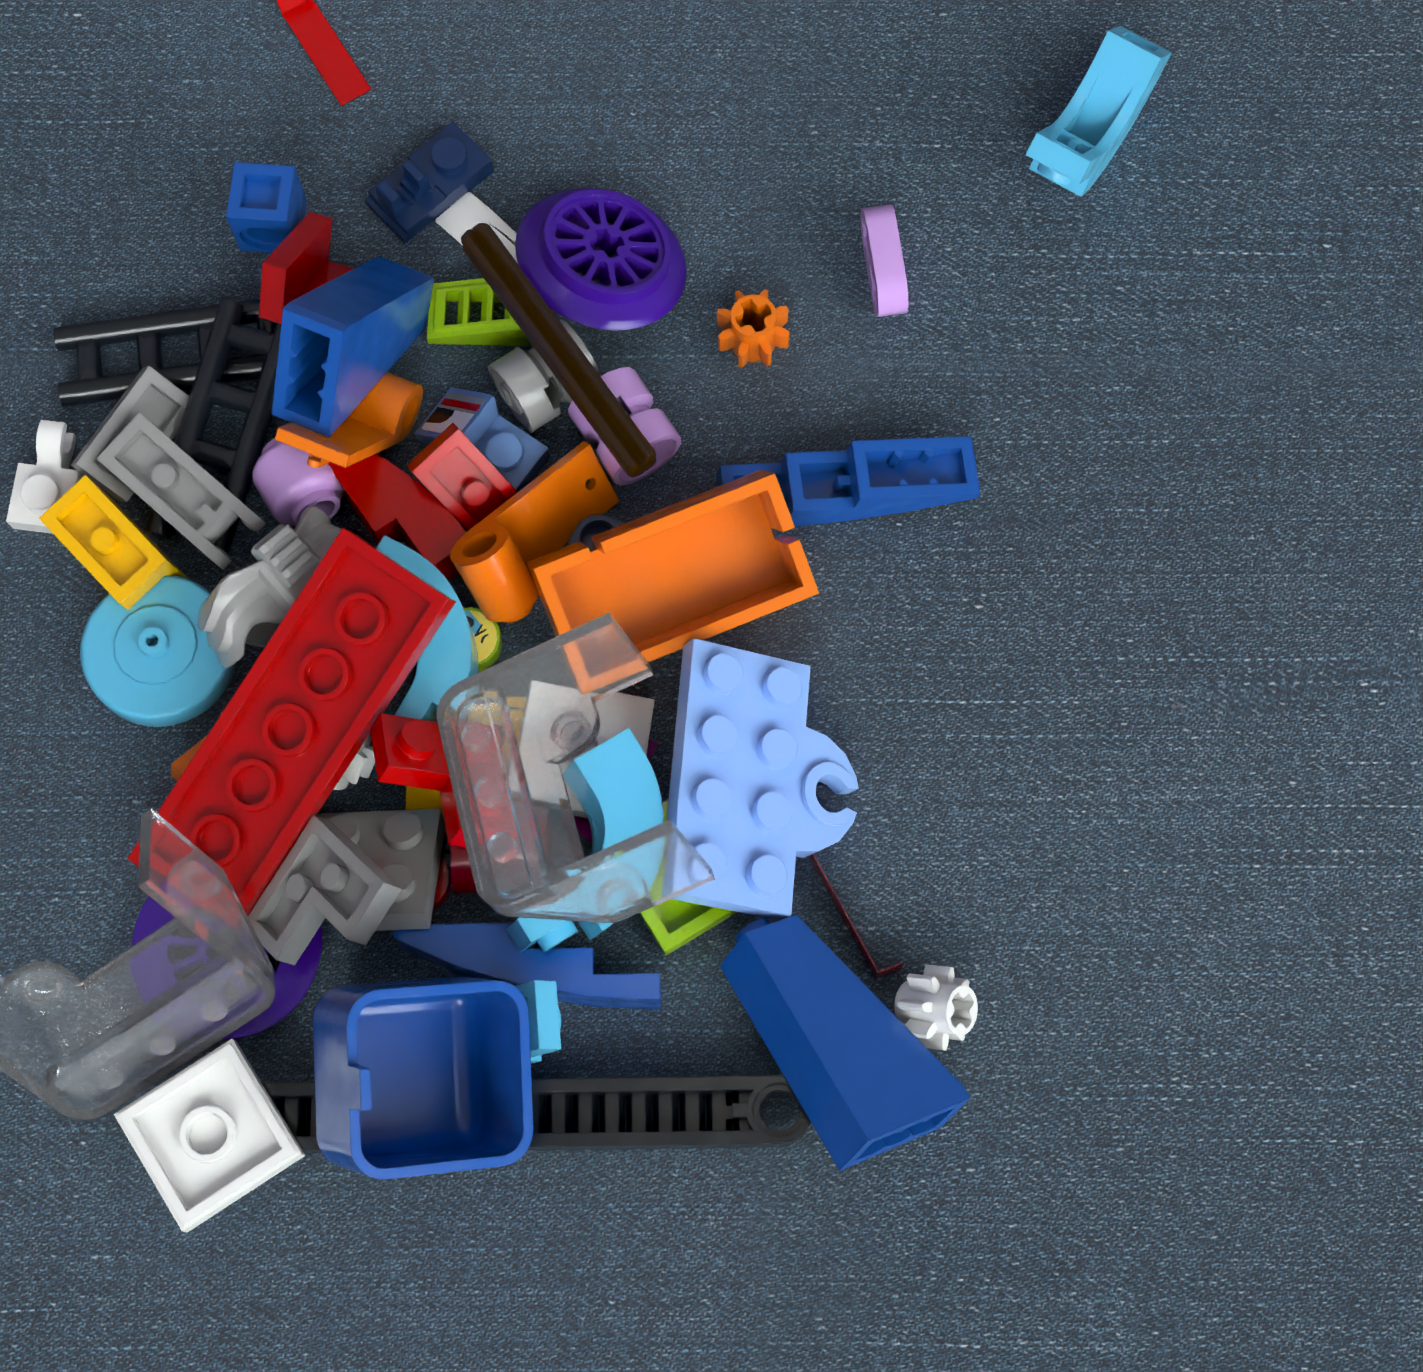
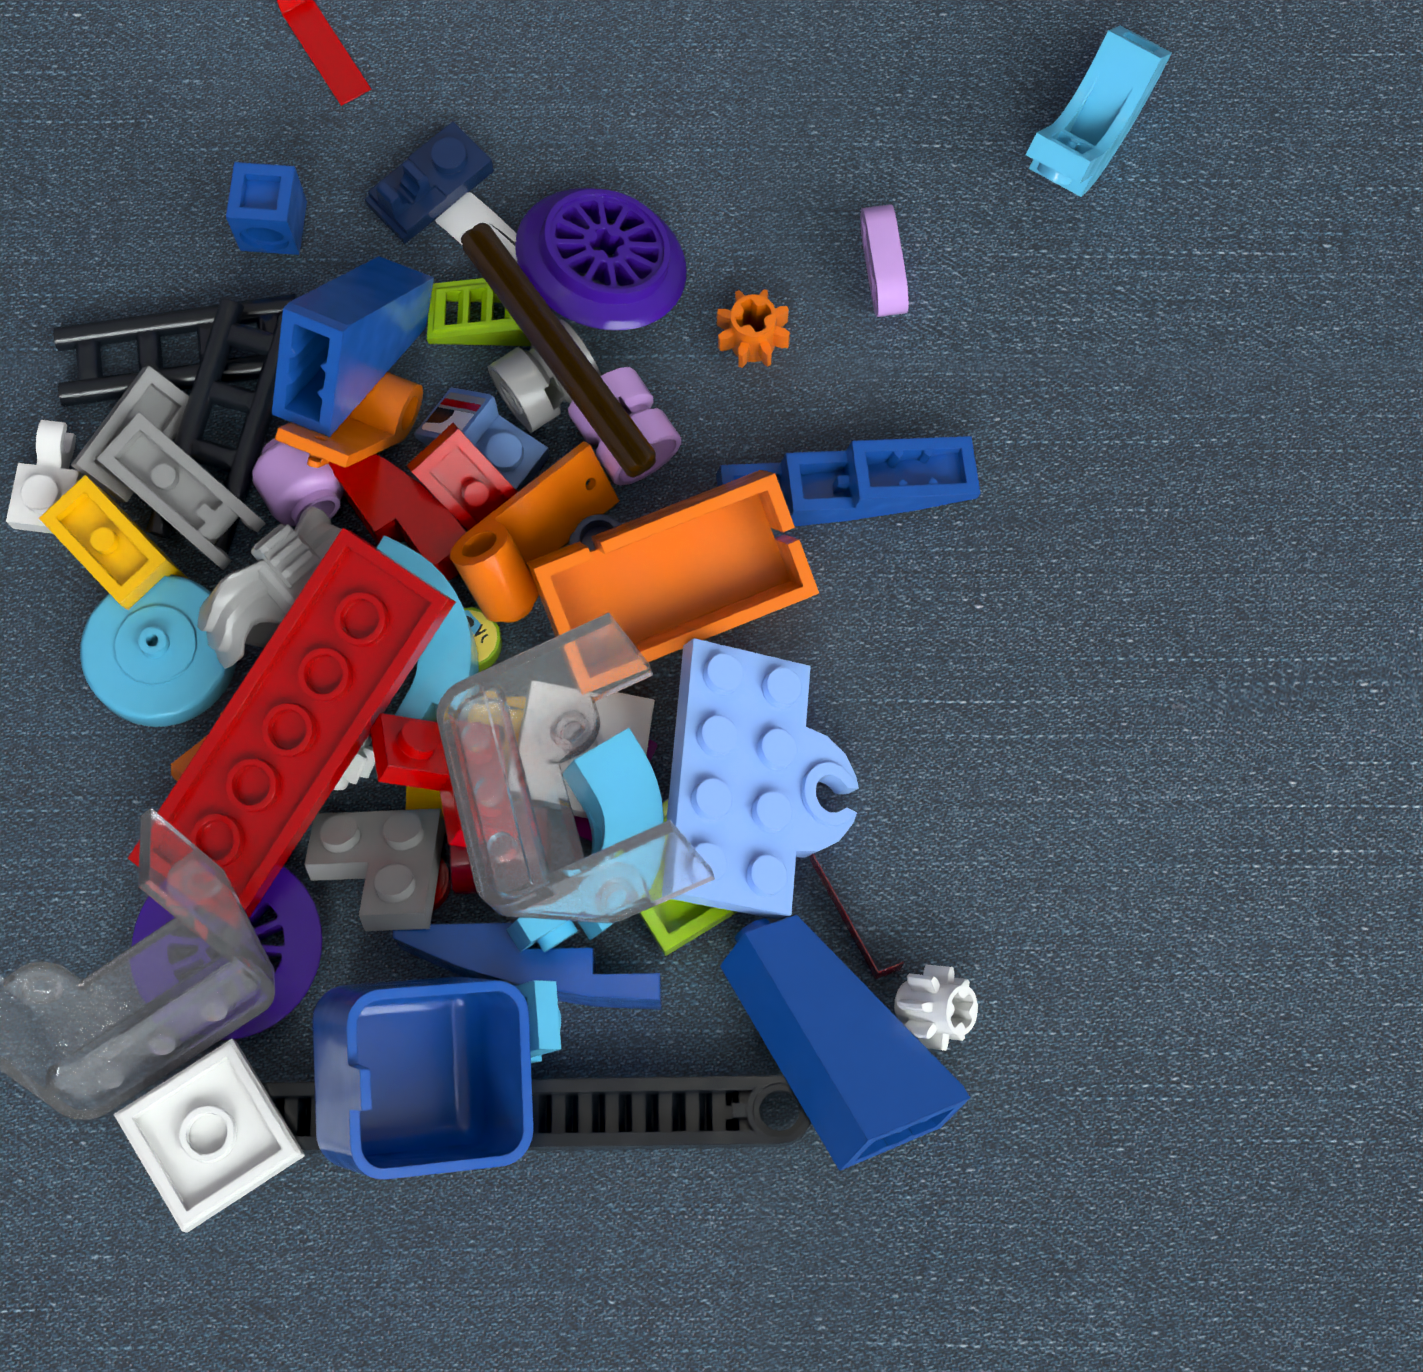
(298, 266): red panel -> none
(321, 880): light grey plate -> none

